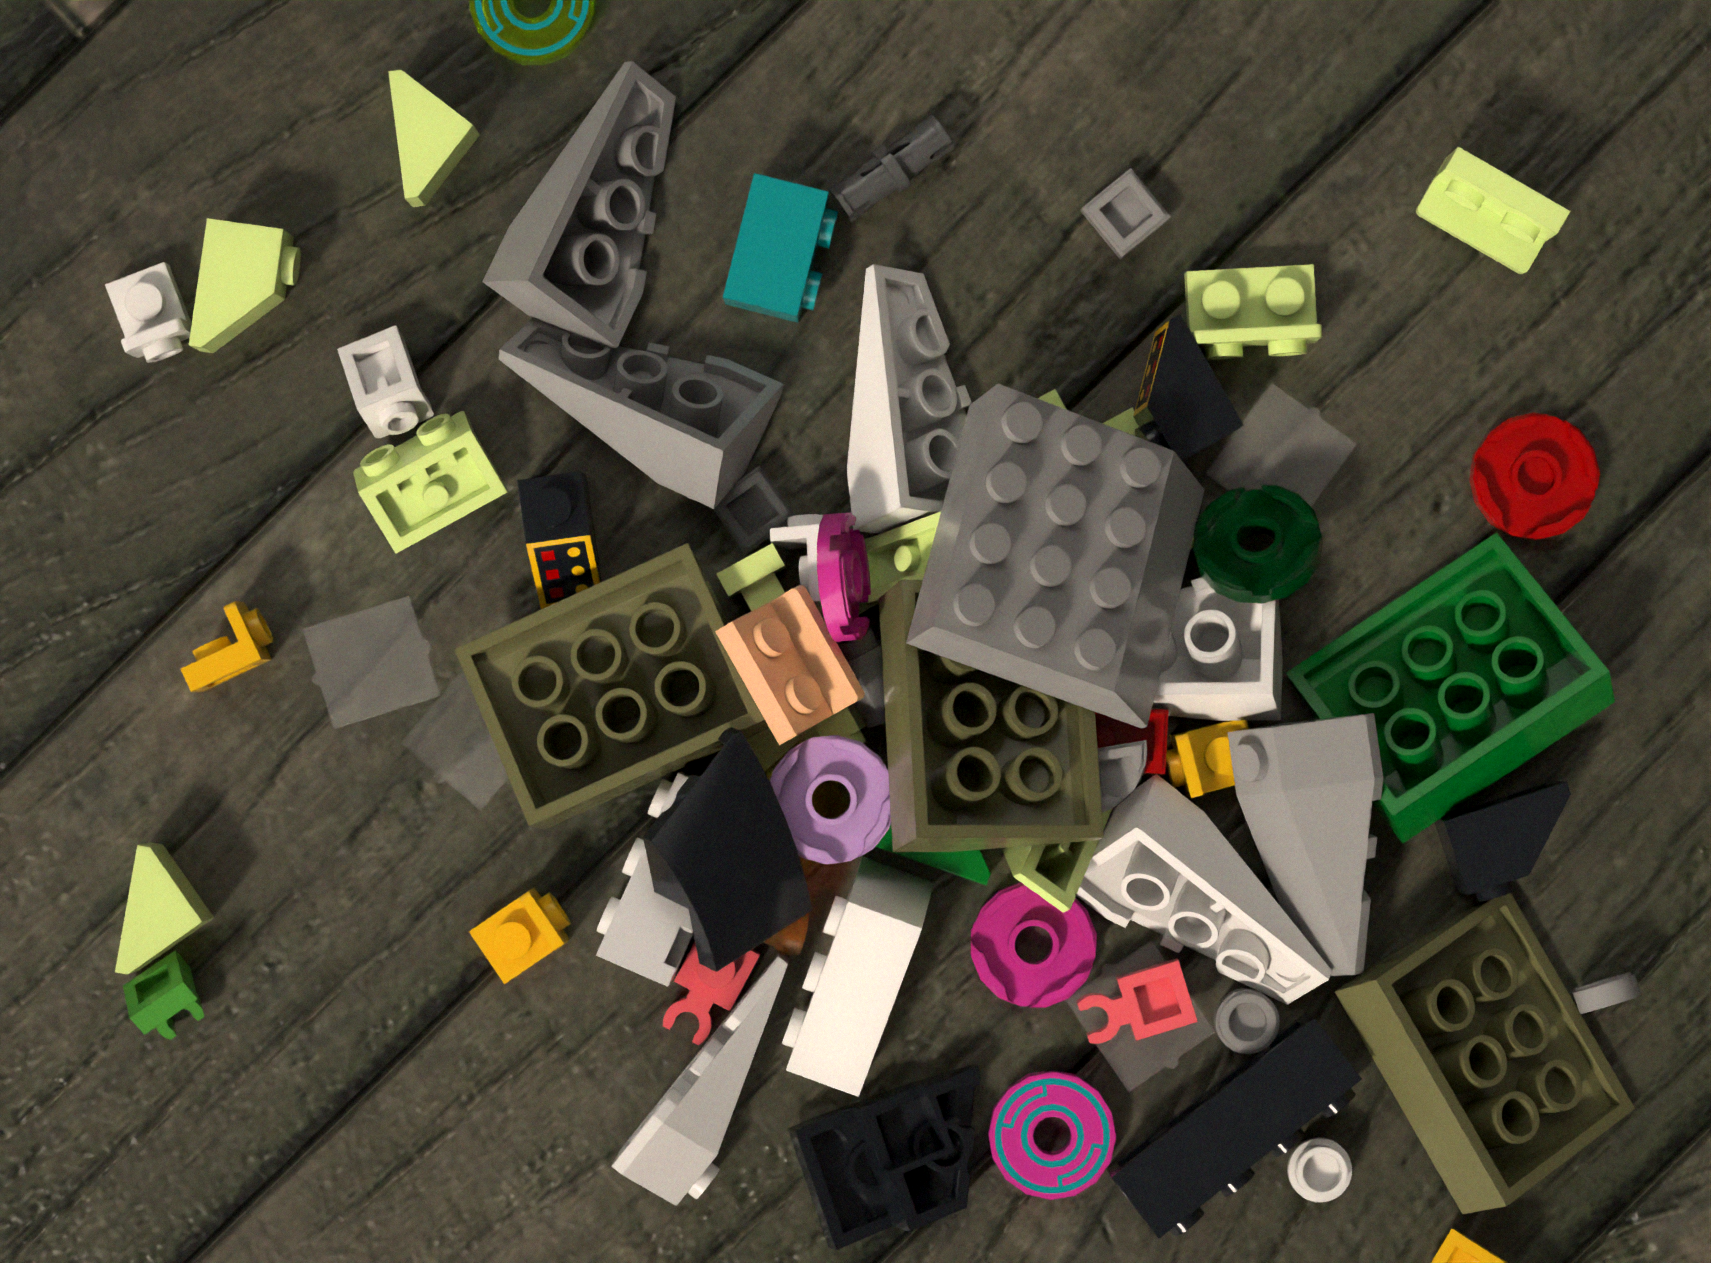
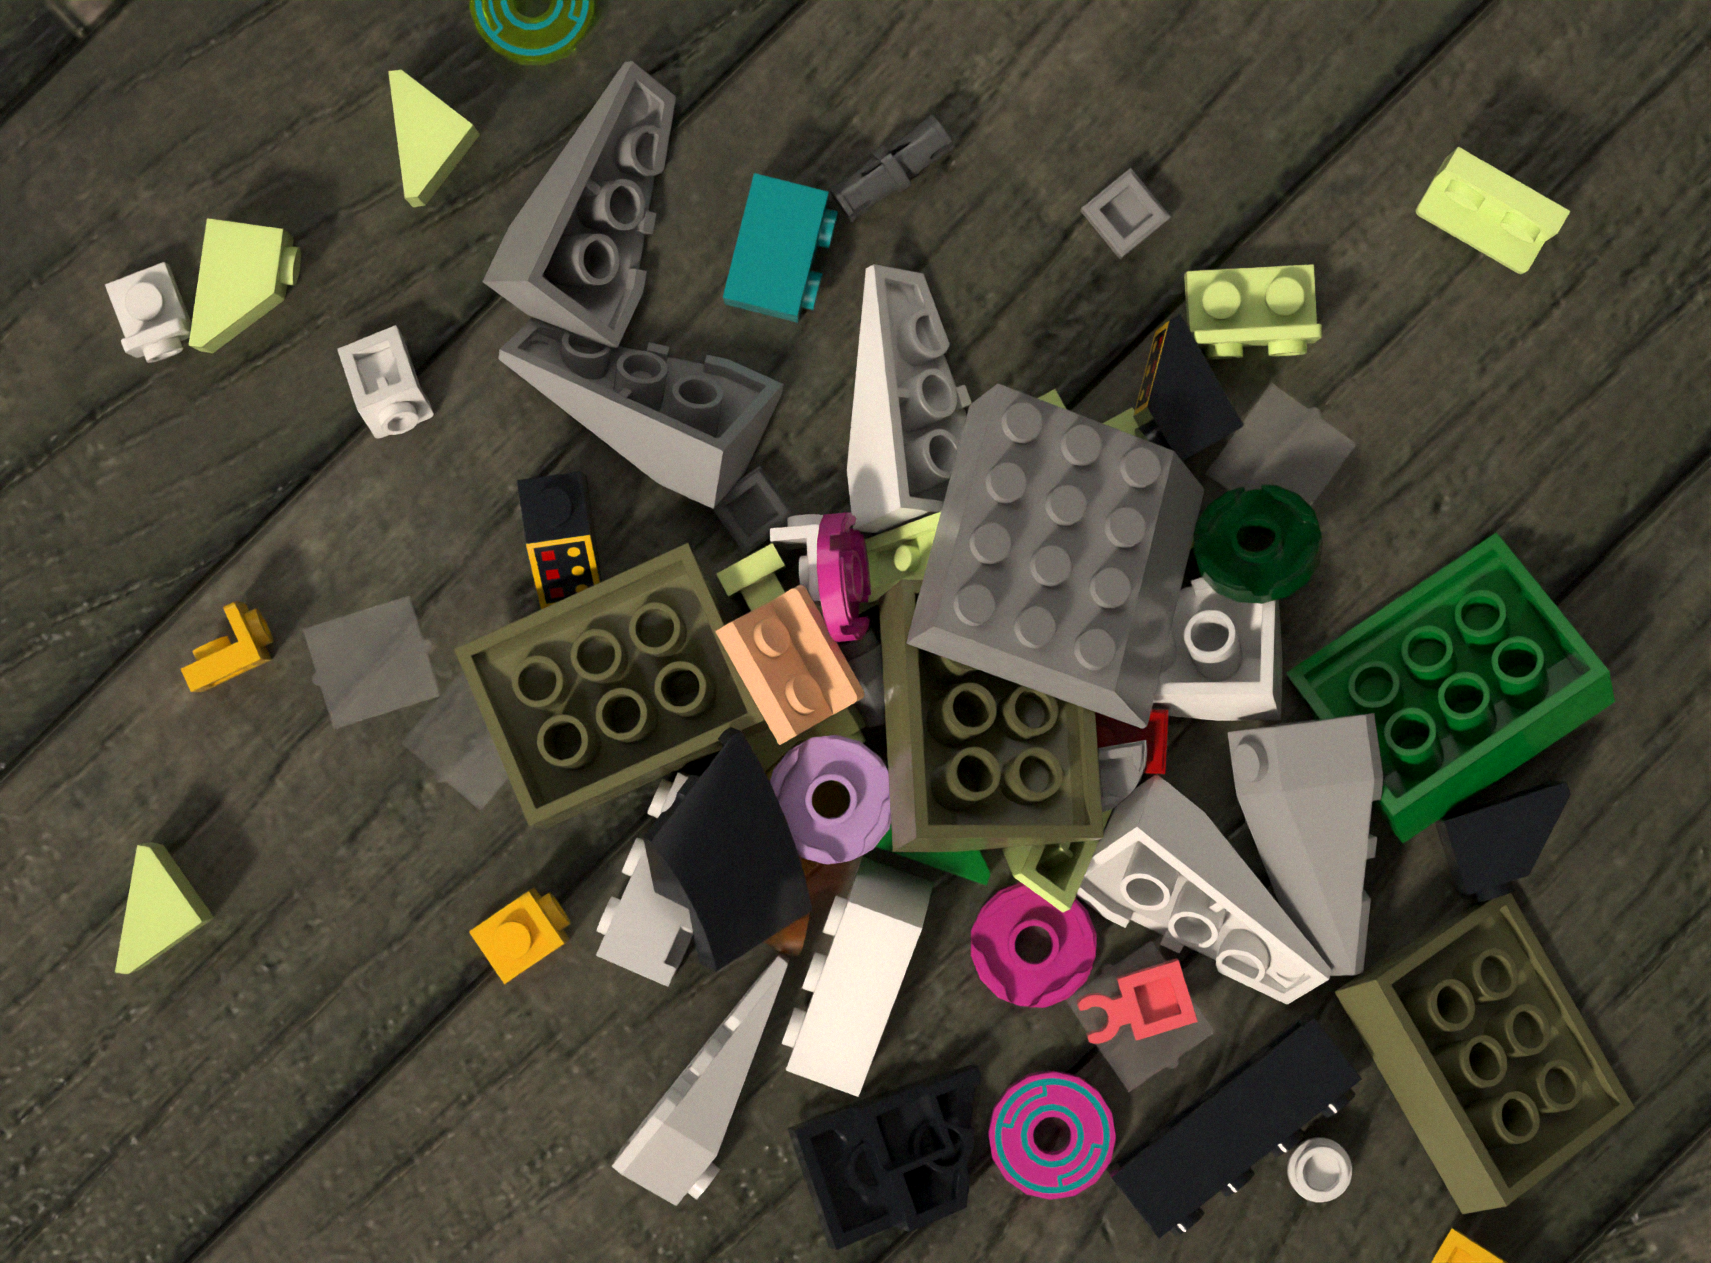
(161, 994): bright green tile -> none
(427, 480): yellowish green bracket -> none
(709, 988): coral plate -> none
(1202, 758): yellow bracket -> none
(1246, 1021): light grey tile -> none
(1534, 476): red tile -> none
(1606, 992): light grey tile -> none

